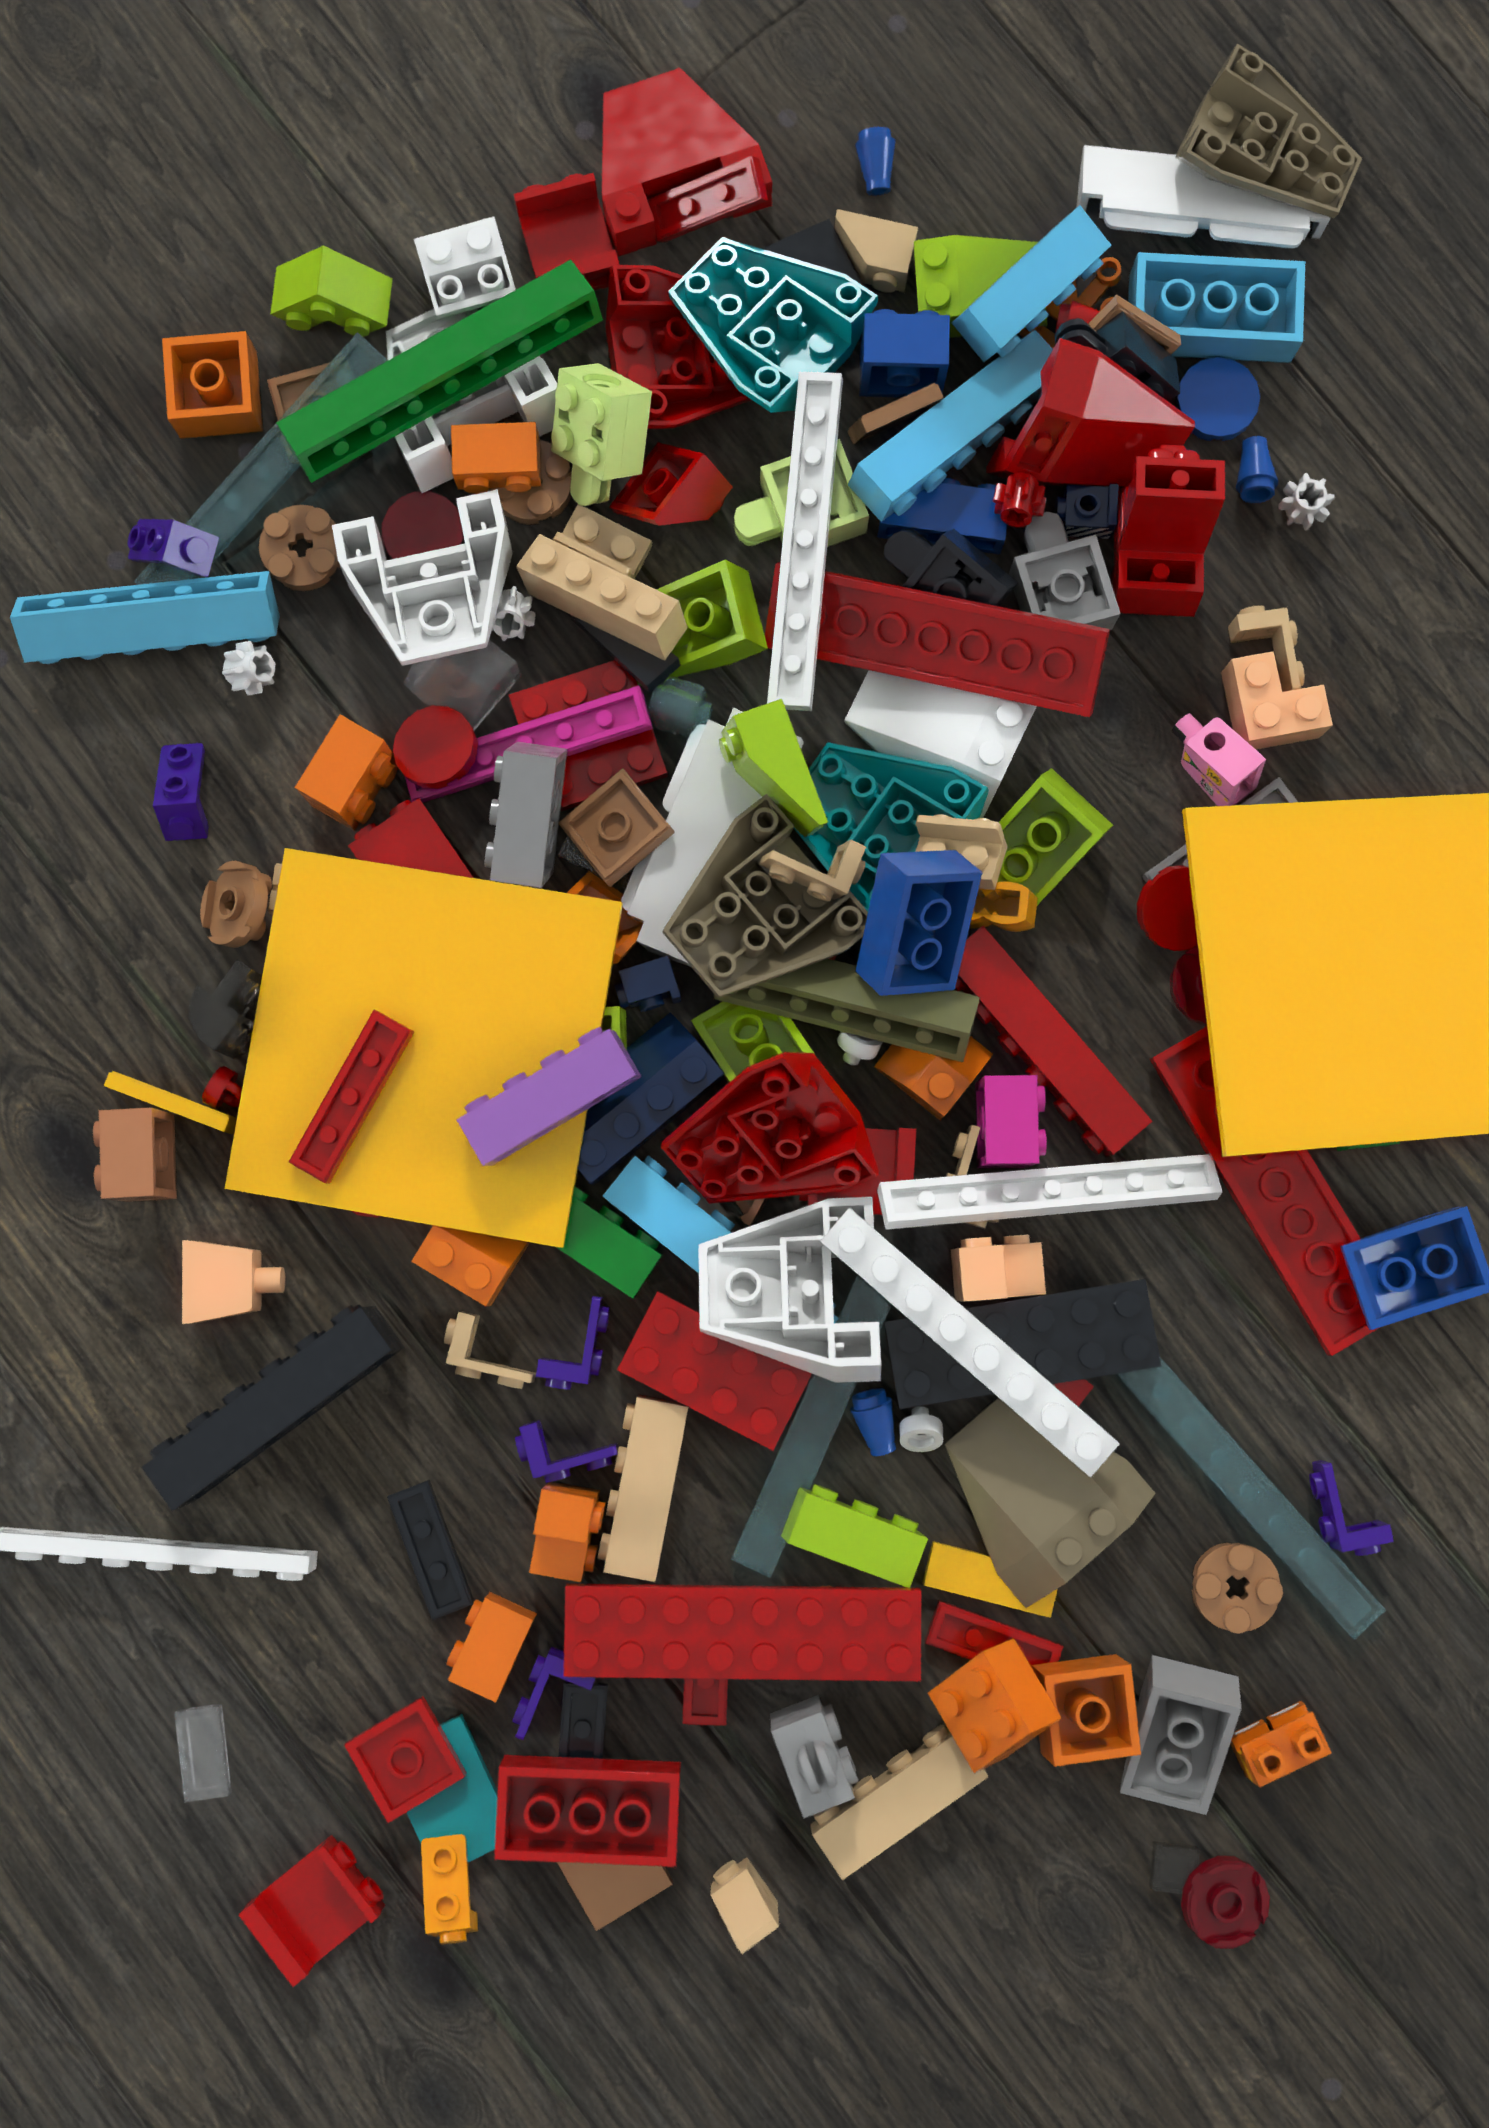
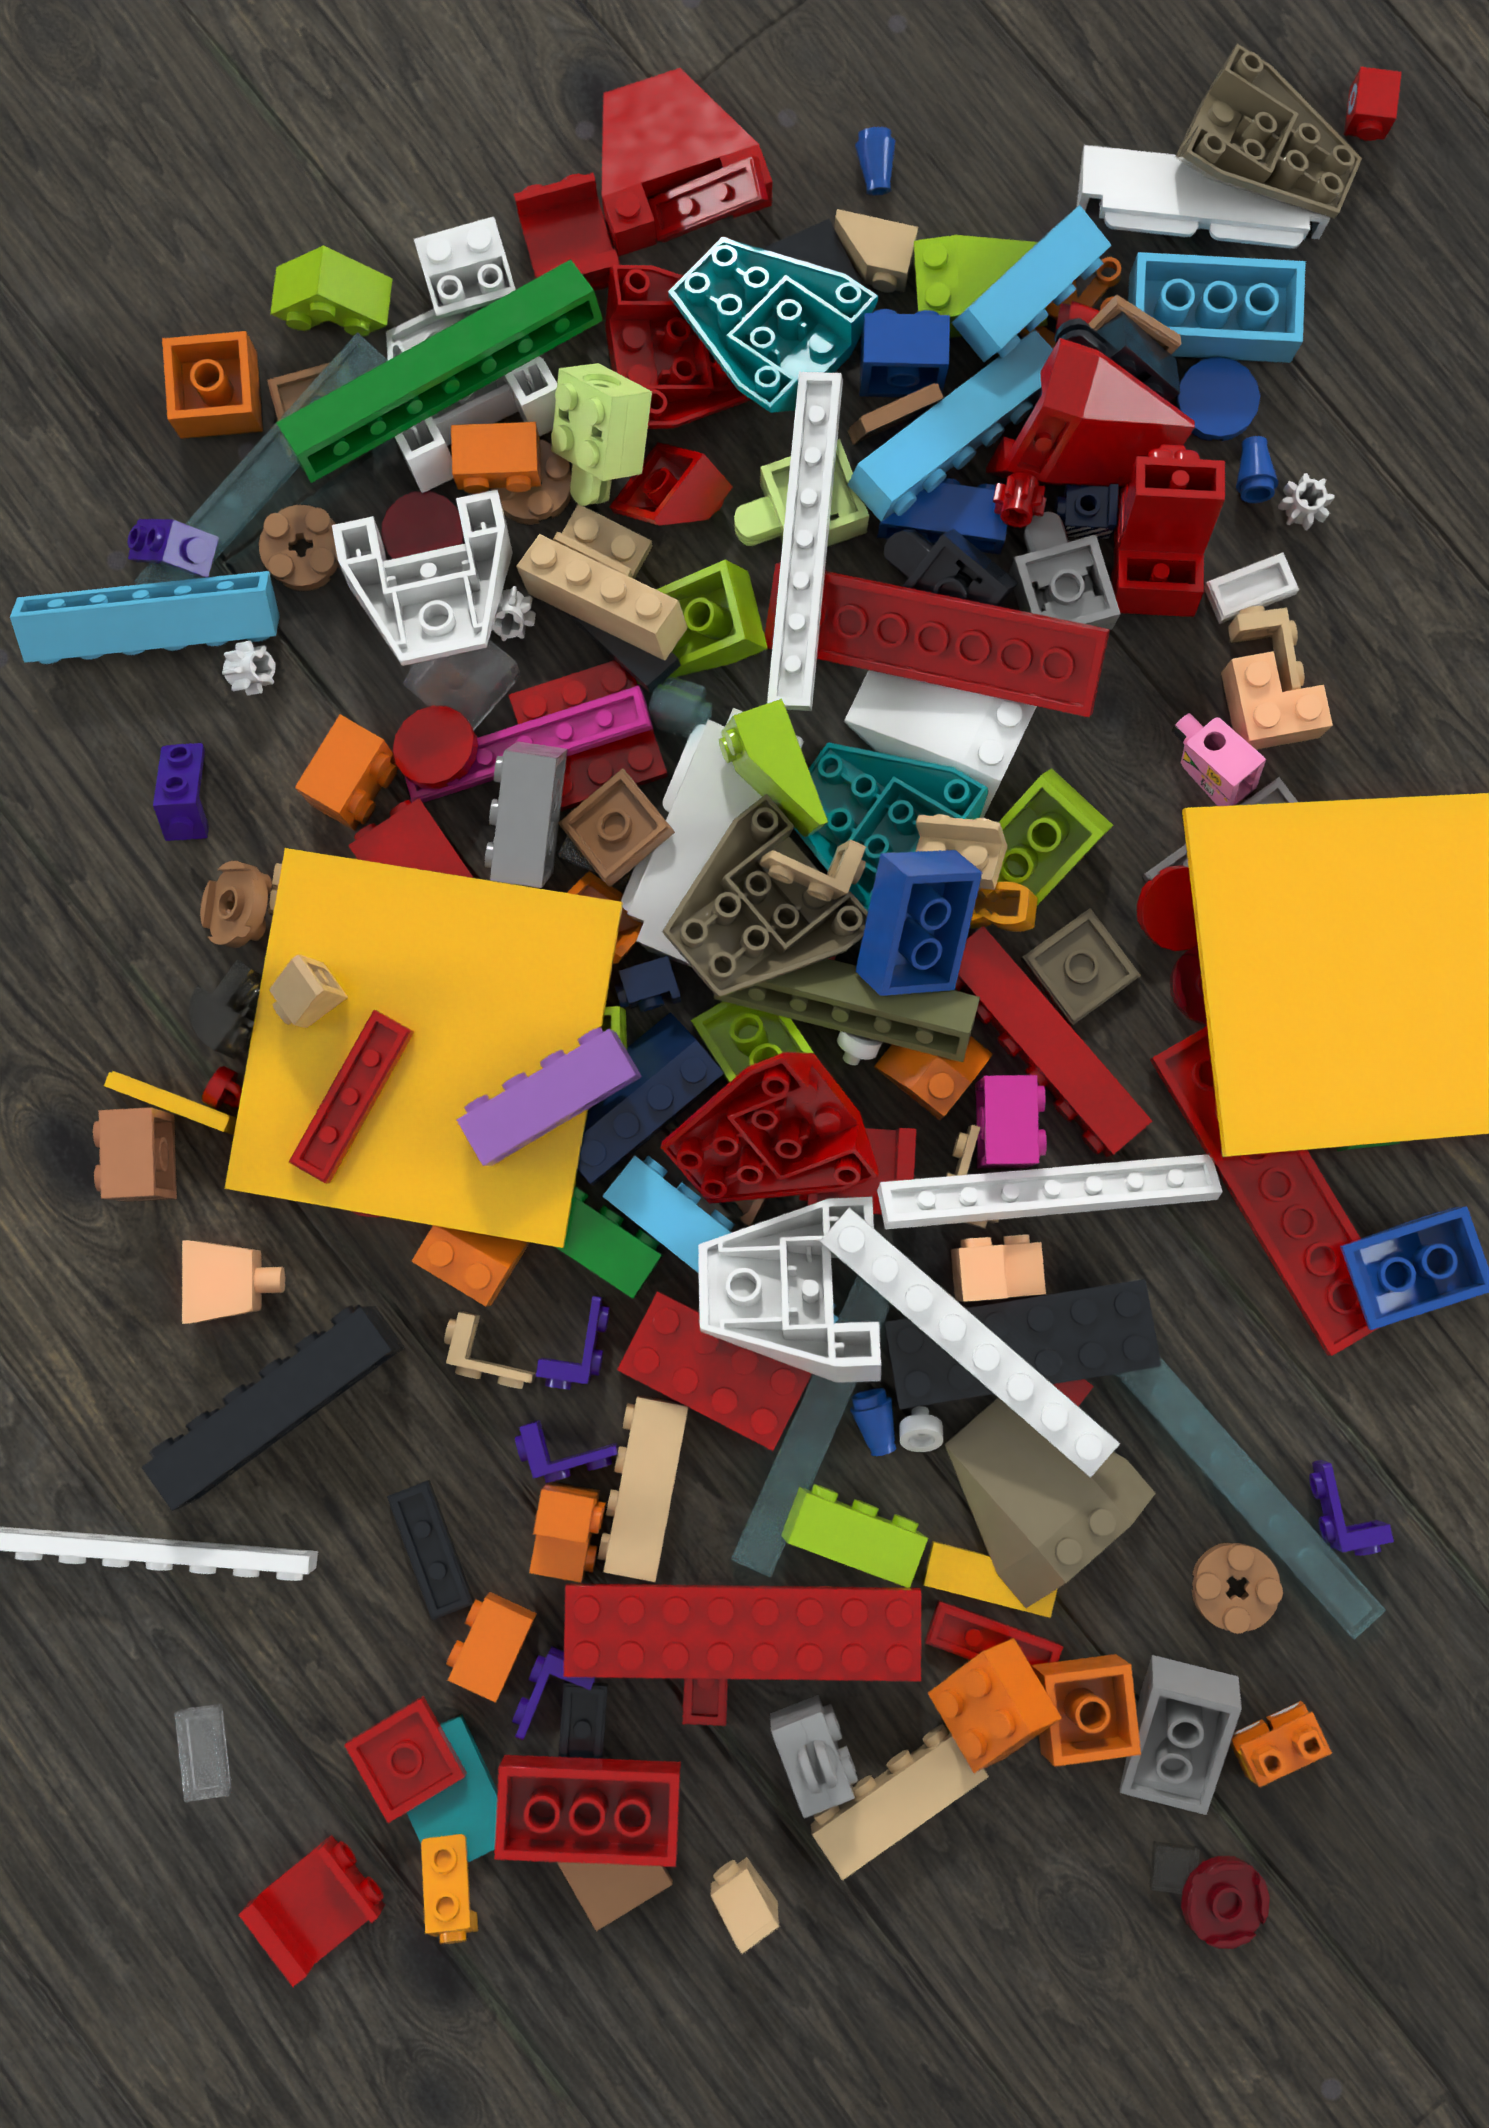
(305, 992): none -> tan slope
(1080, 967): none -> dark tan tile
(1251, 586): none -> white tile
(1372, 103): none -> red brick

